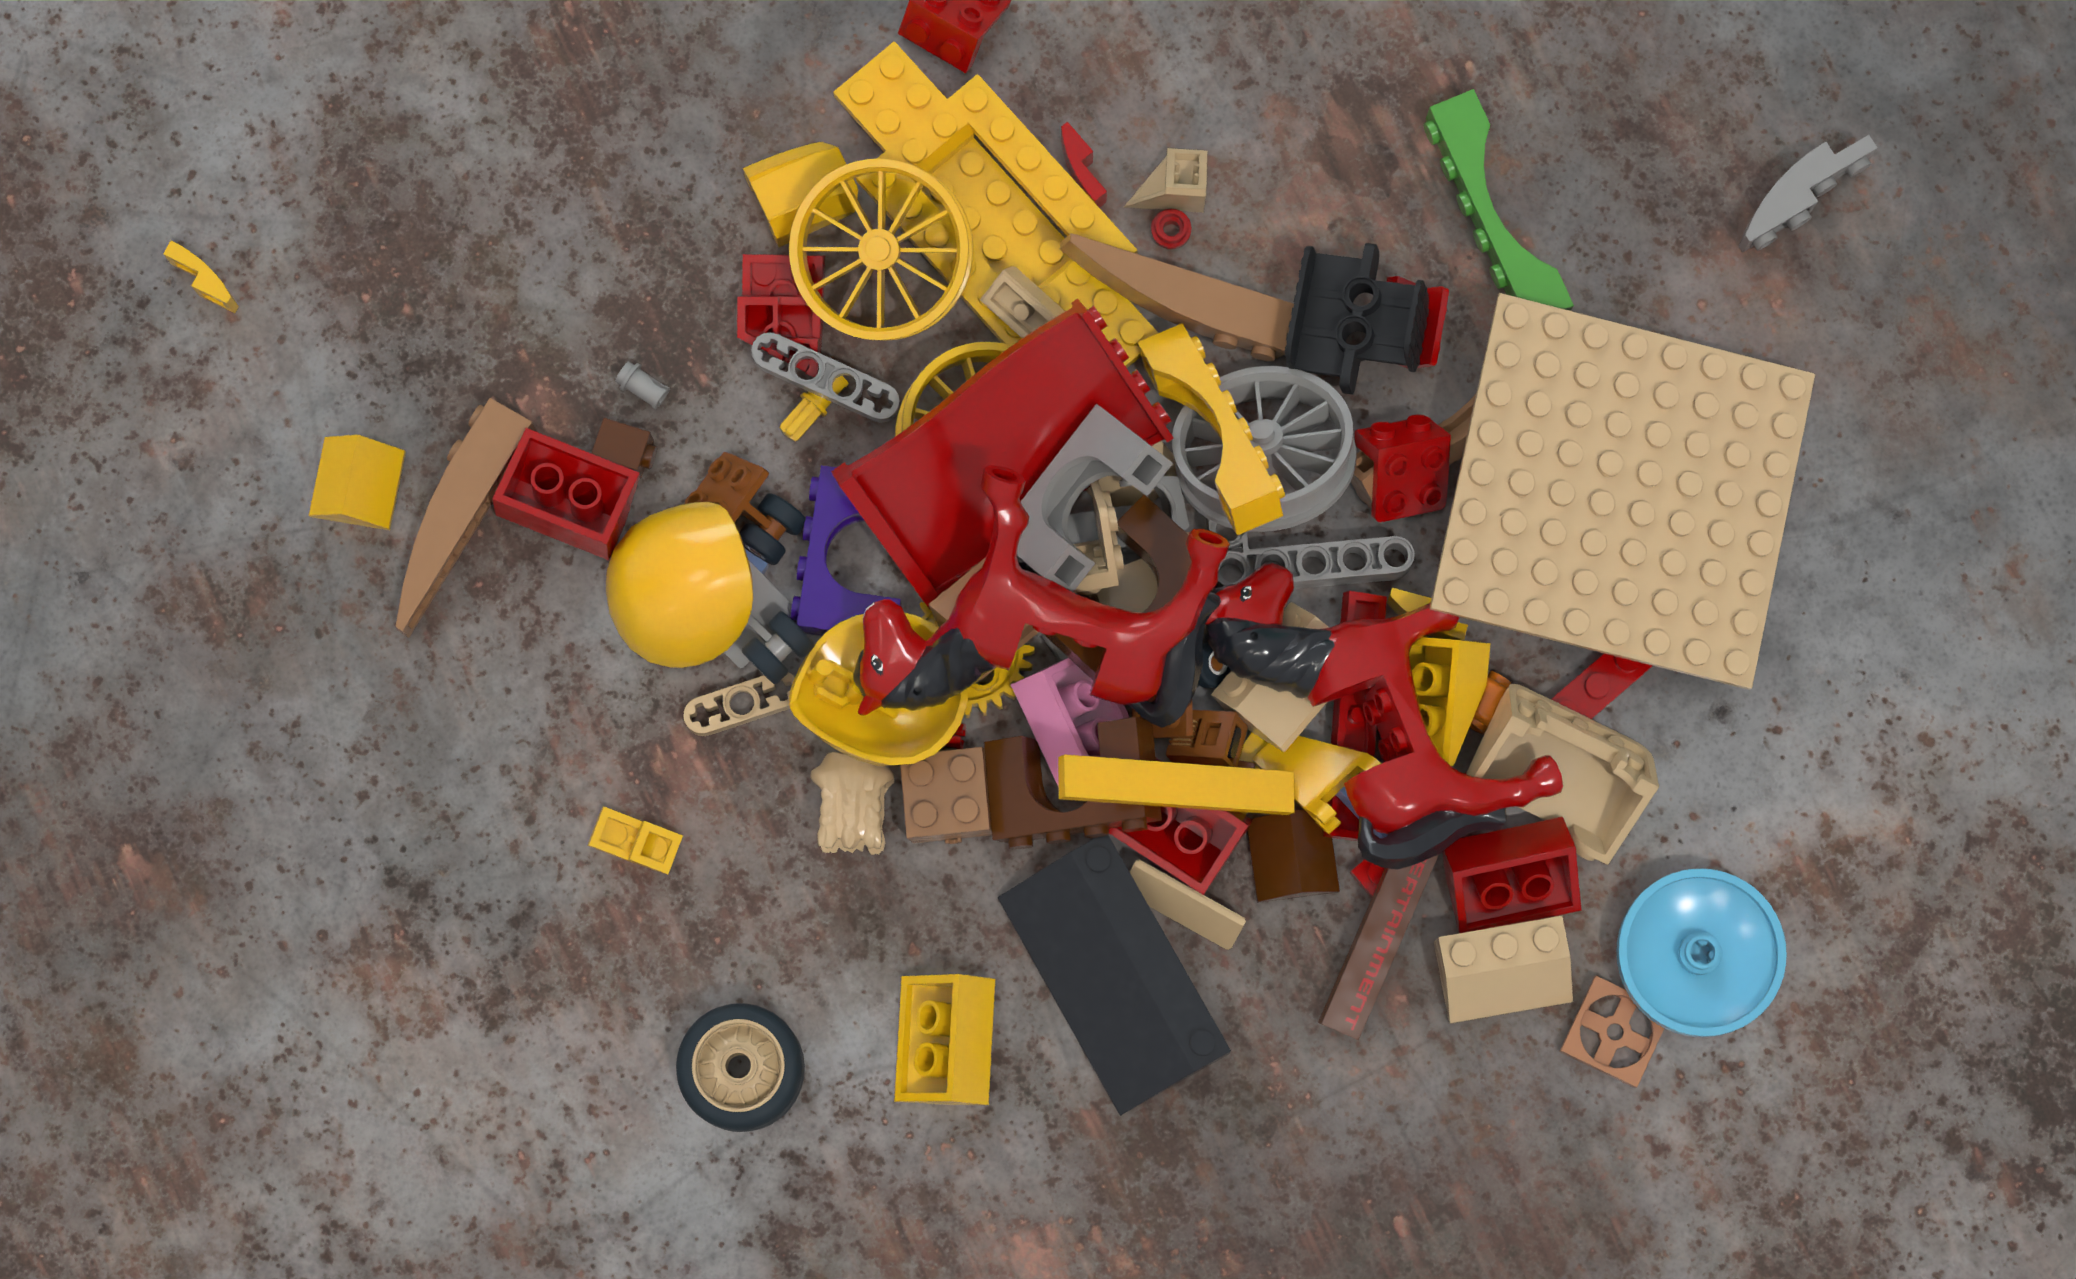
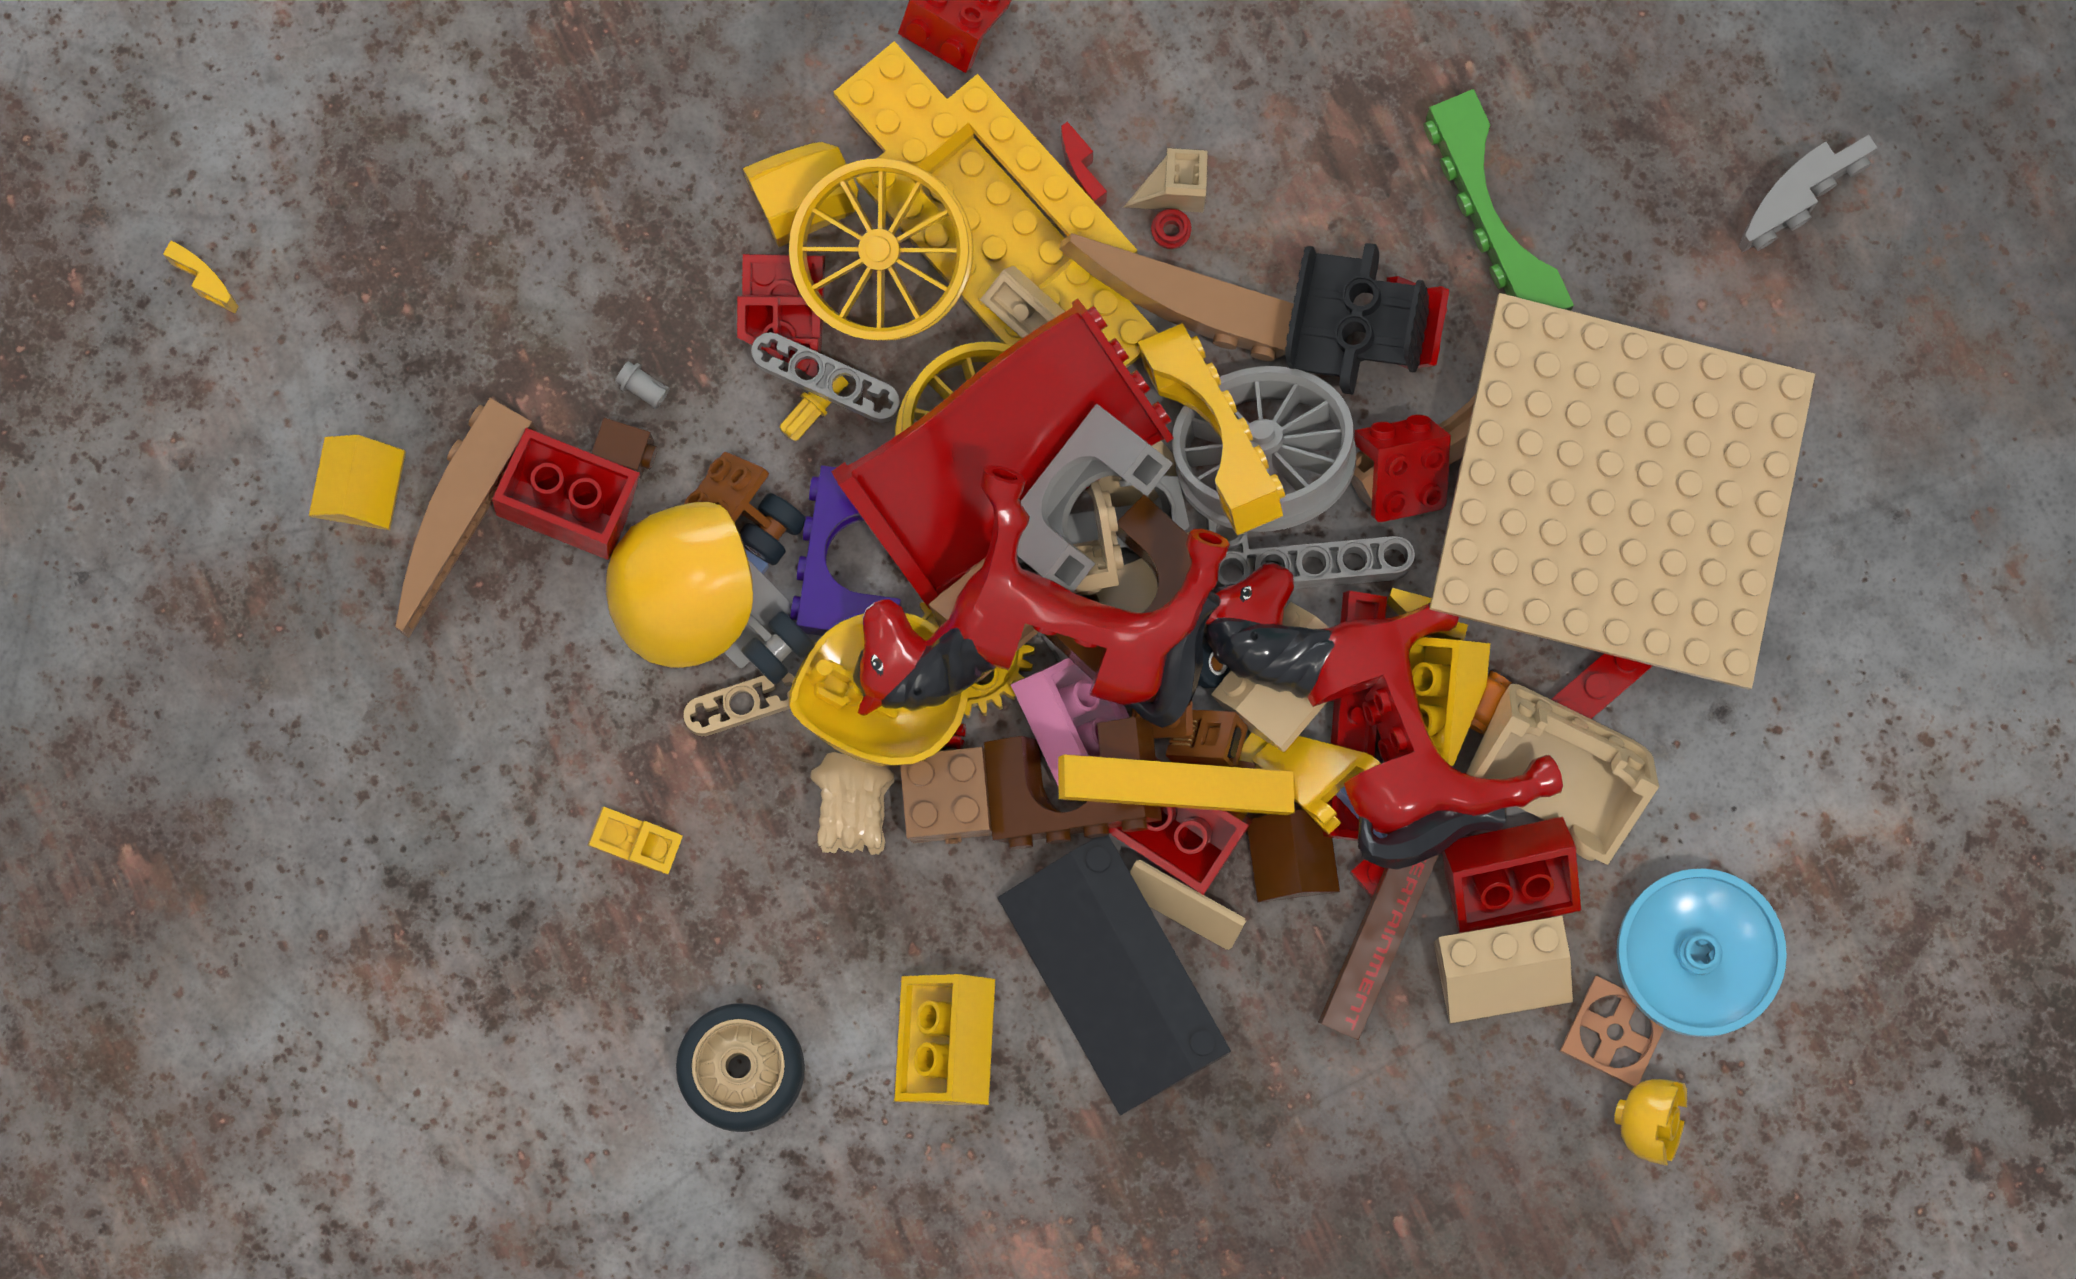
(1652, 1119): none -> yellow cylinder

